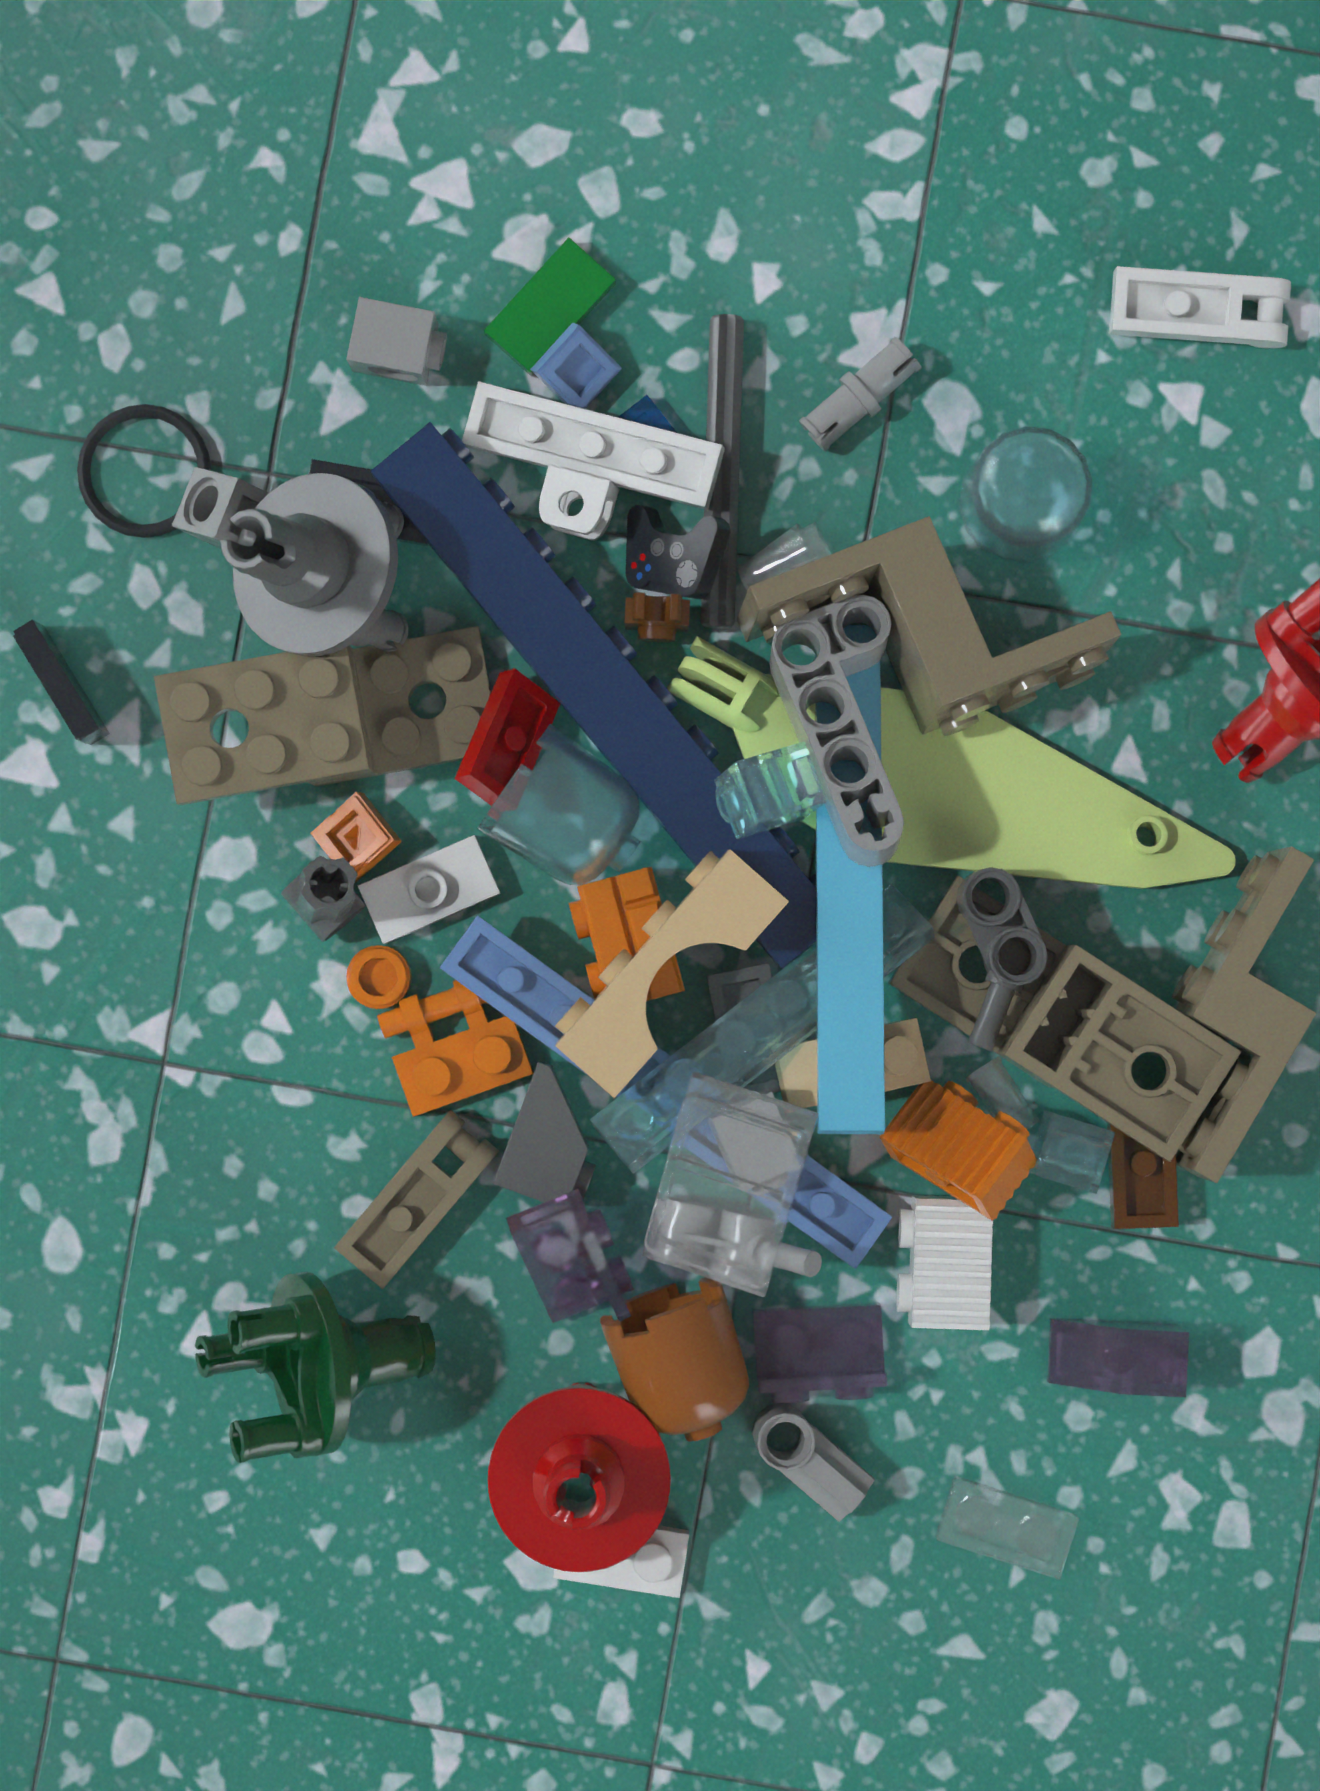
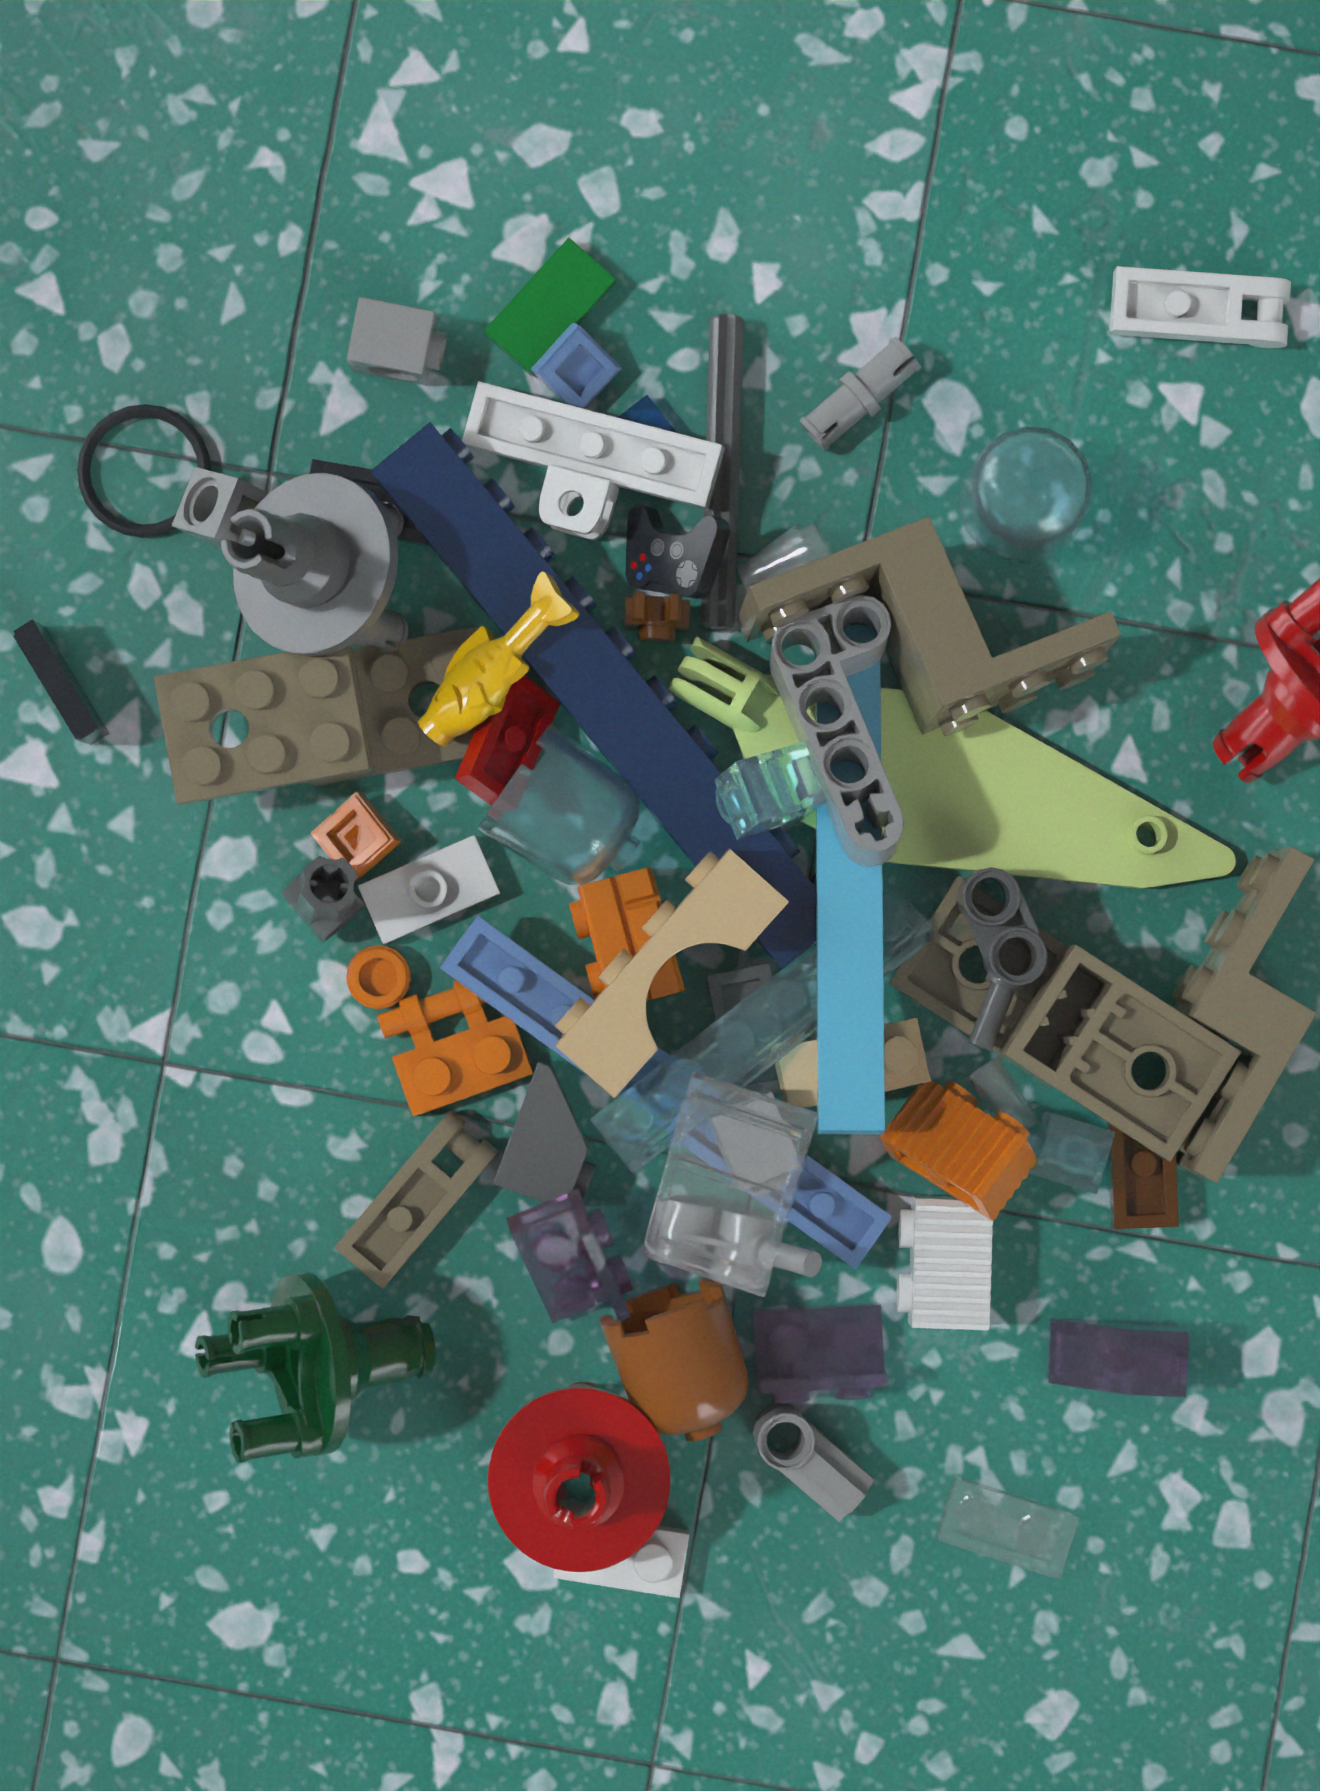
(488, 666): none -> yellow animal

